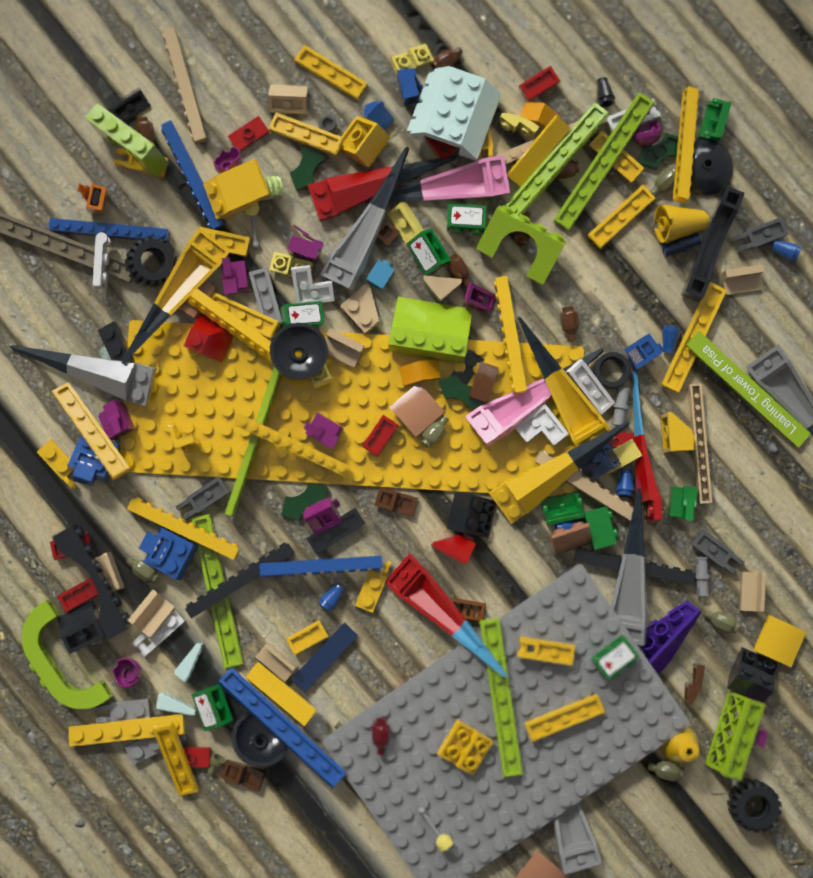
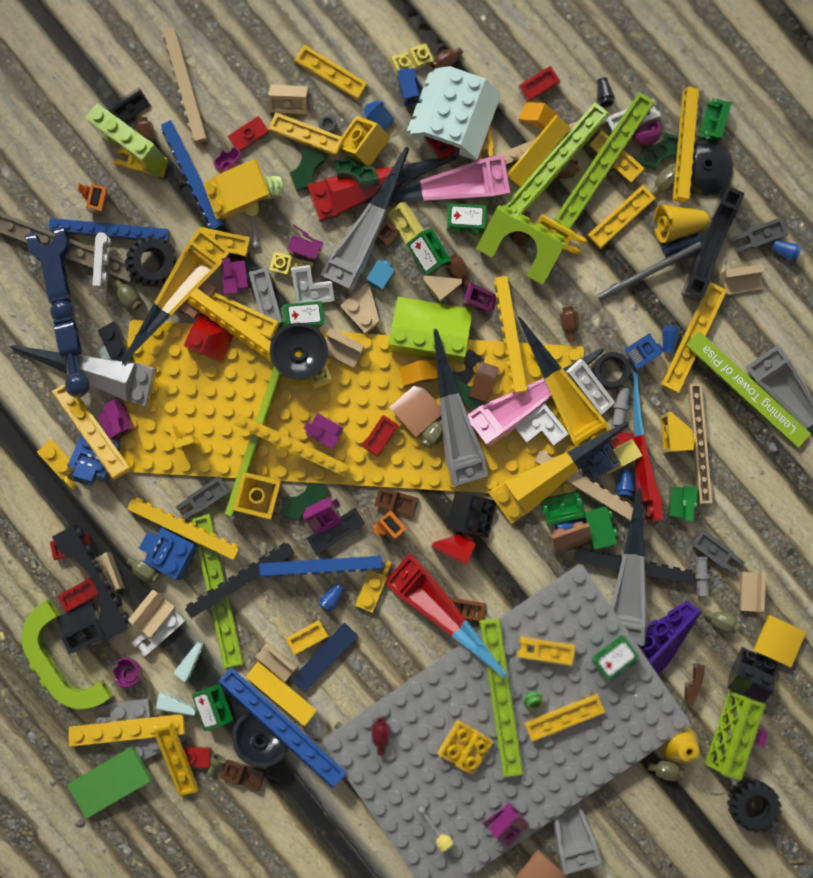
(61, 308): none -> dark blue piece
(109, 782): none -> bright green tile
(128, 295): none -> olive plant
(256, 495): none -> yellow slope
(351, 170): none -> dark green tile
(390, 526): none -> orange piece
(461, 446): none -> light grey plate
(506, 824): none -> magenta piece
(512, 122): light yellow slope -> none
(533, 700): none -> bright green plate
(553, 226): none -> yellow hinge
(617, 287): none -> dark grey bar

